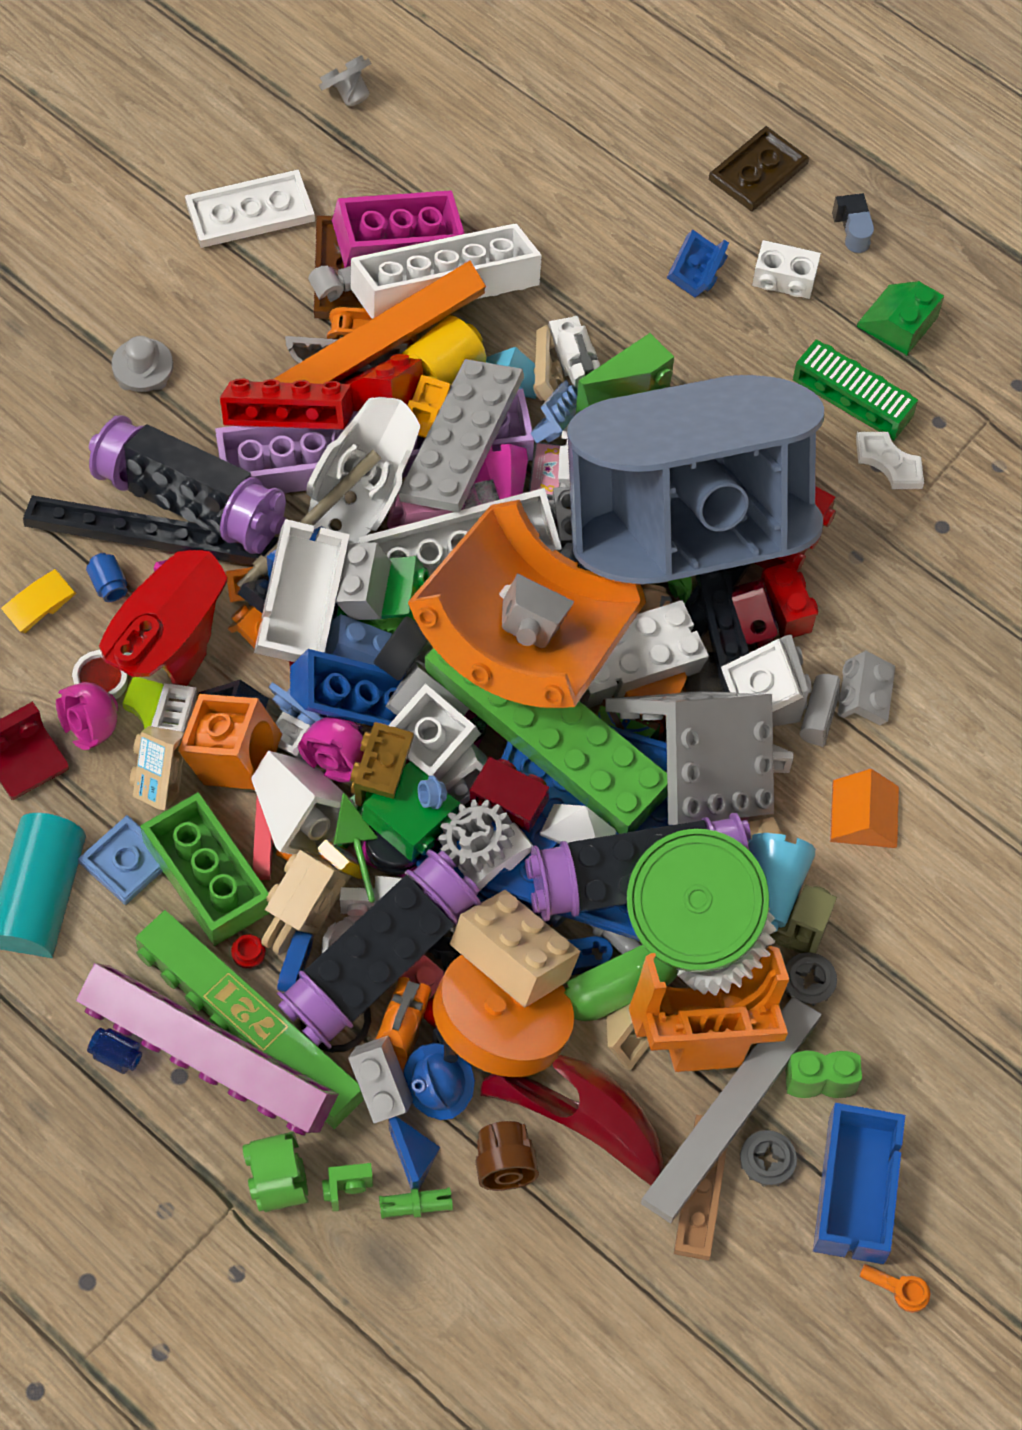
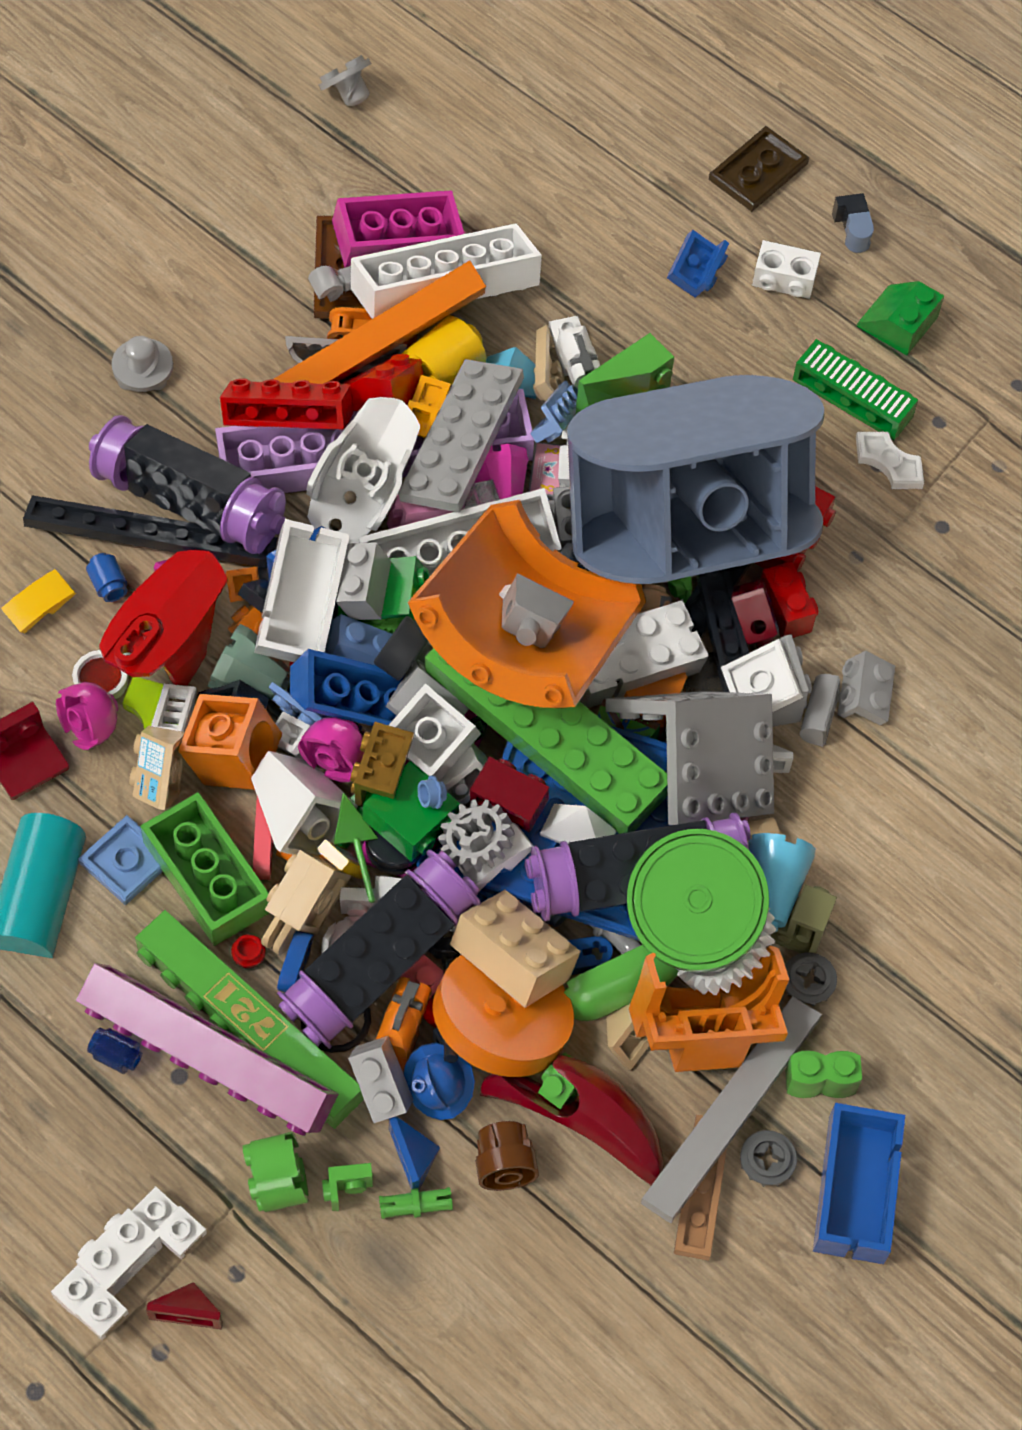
(119, 1254): none -> white bracket
(185, 1307): none -> dark red slope
(249, 208): white plate -> none
(254, 669): none -> sand green cone
(370, 460): dark tan bar -> none
(557, 1088): none -> bright green brick
(865, 810): orange slope -> none
(910, 1292): orange plate -> none

